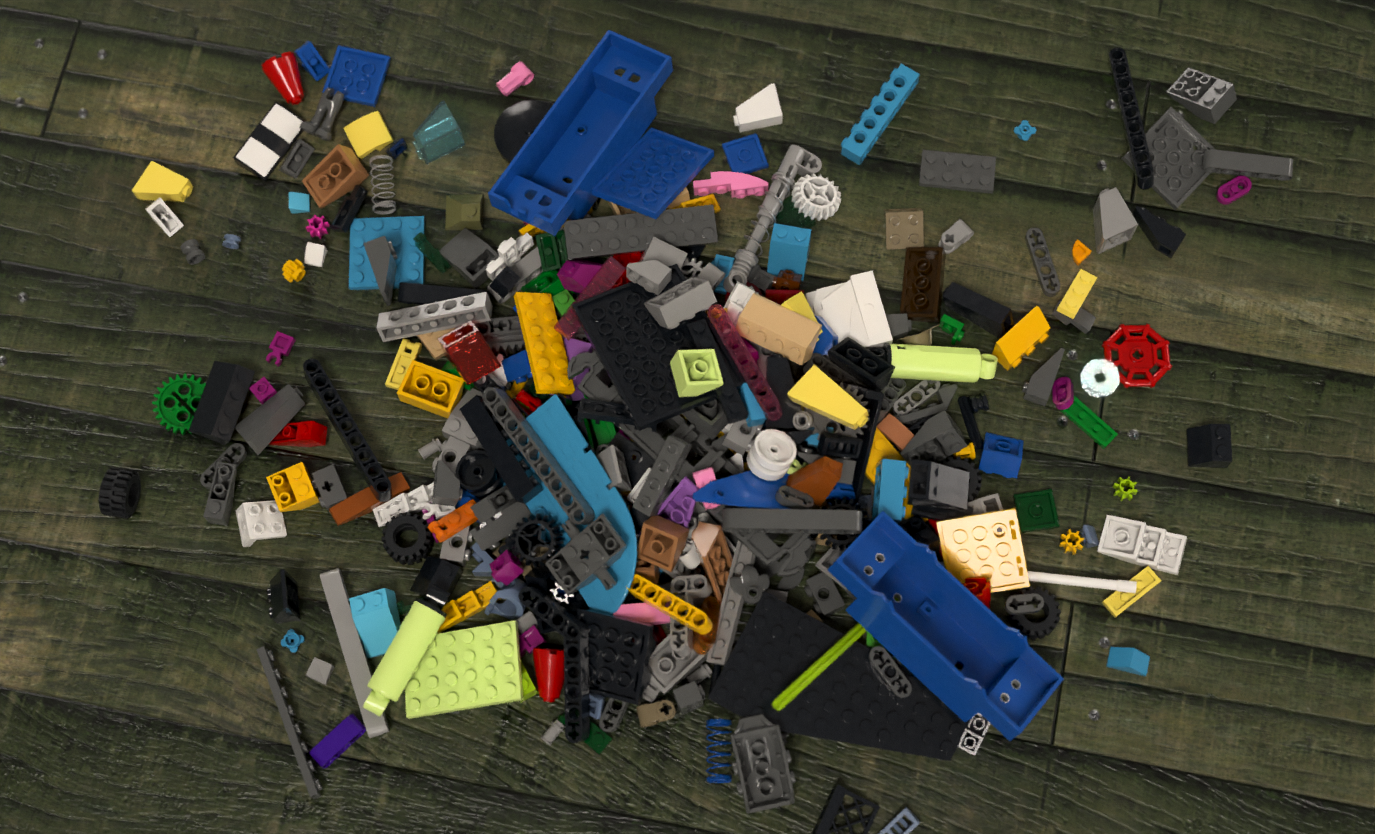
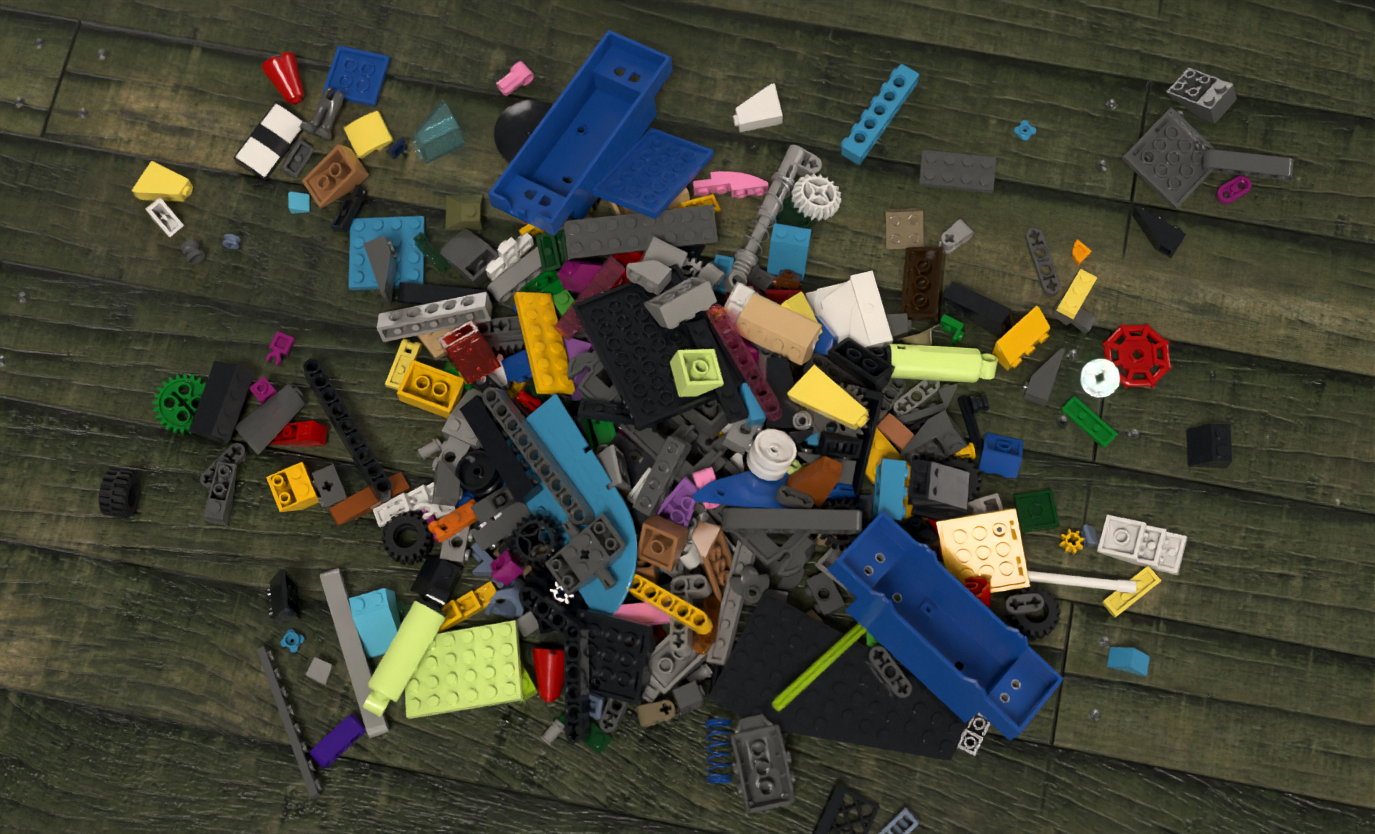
(260, 521): white bracket -> none
(293, 270): yellow gear -> none
(312, 61): blue slope -> none
(315, 254): white slope -> none
(317, 221): dark pink gear -> none
(374, 166): light grey piece -> none
(505, 282): black brick -> none
(530, 639): magenta plate -> none
(745, 154): blue plate -> none
(1063, 393): magenta plate -> none
(1112, 220): light grey slope -> none
(1120, 489): lime gear -> none
(1131, 118): black beam -> none

